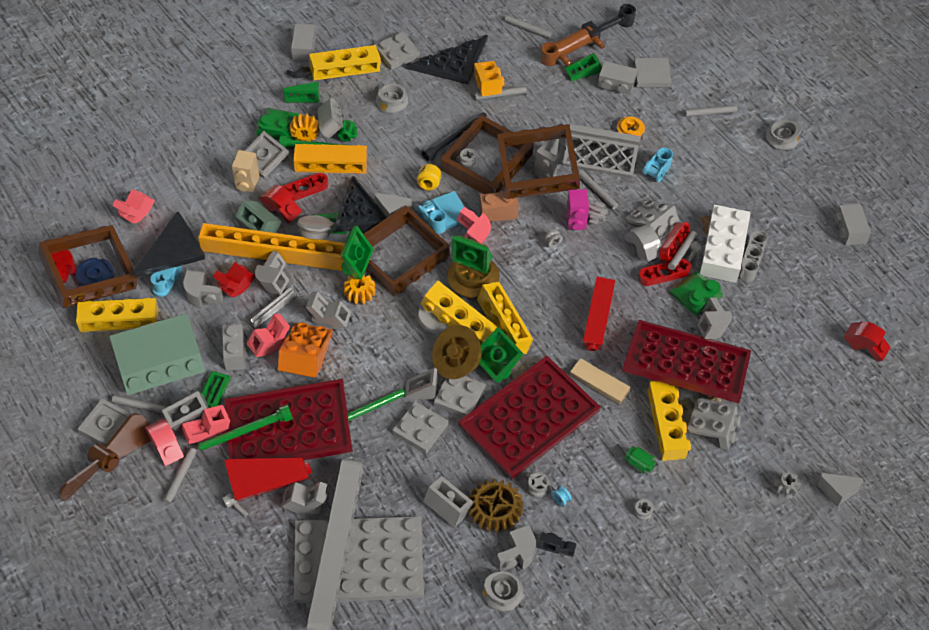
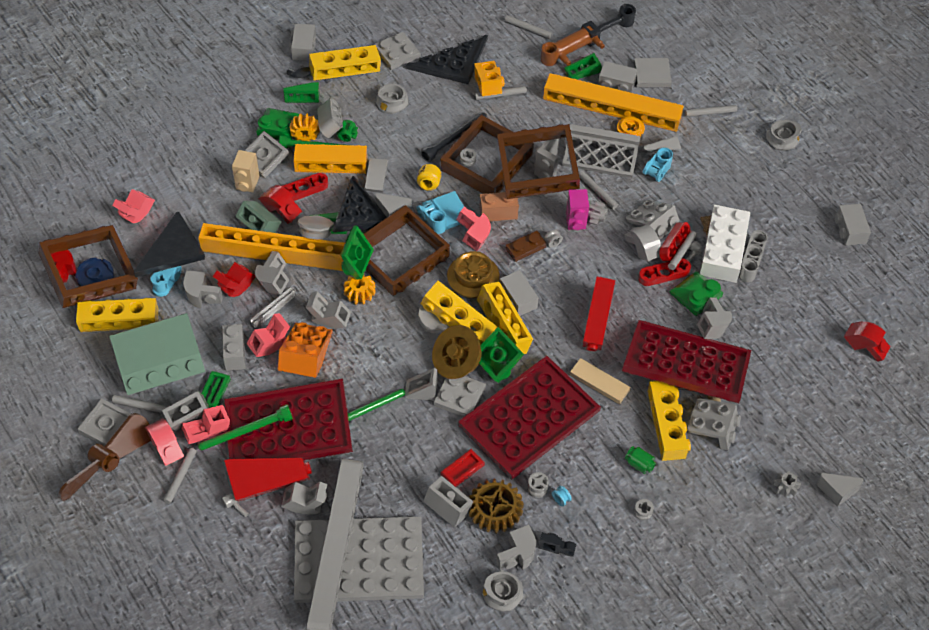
(376, 175): none -> light grey slope
(420, 427): light grey plate -> none
(462, 468): none -> red tile
(471, 254): green slope -> none
(519, 292): none -> light grey brick
(526, 246): none -> reddish brown plate
(612, 102): none -> light orange brick
(671, 143): none -> light grey slope

